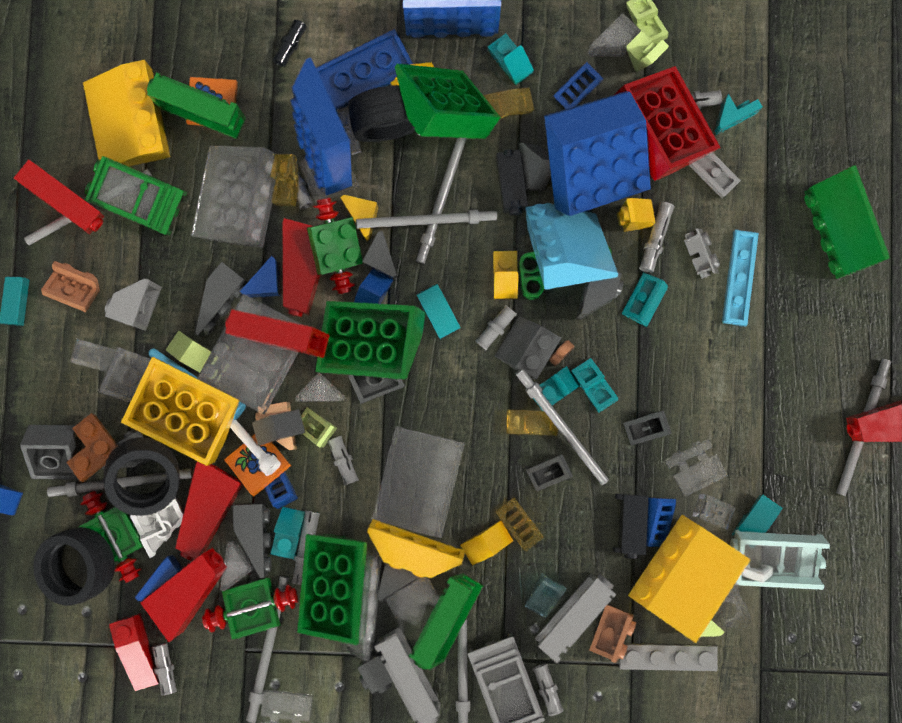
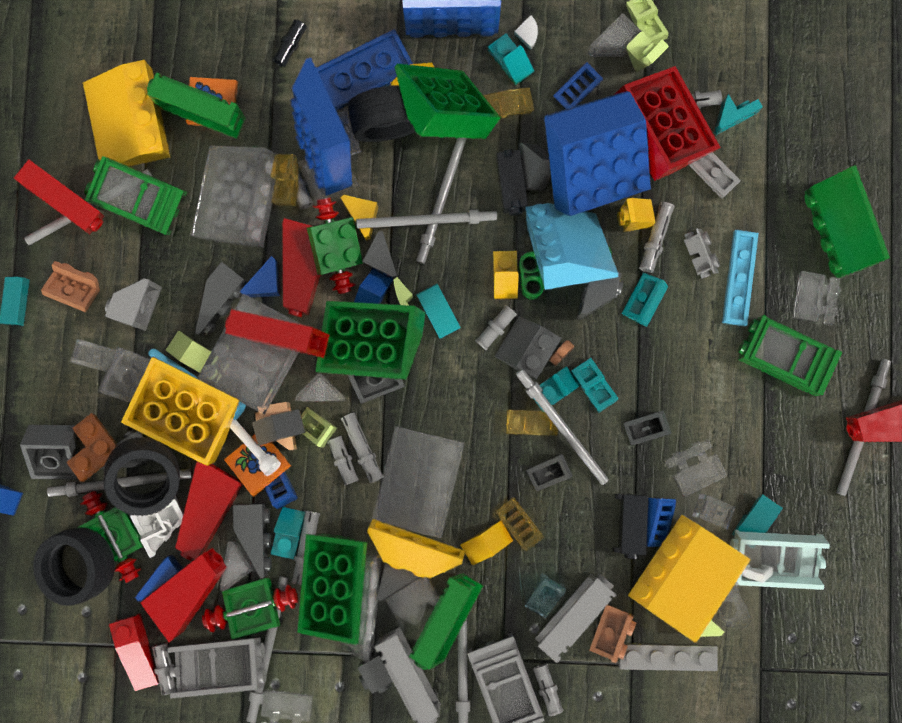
(218, 667): none -> clear door
(361, 446): none -> light grey pin
(403, 294): none -> yellowish green slope
(527, 32): none -> white tile
(789, 355): none -> green door
(810, 295): none -> clear plate

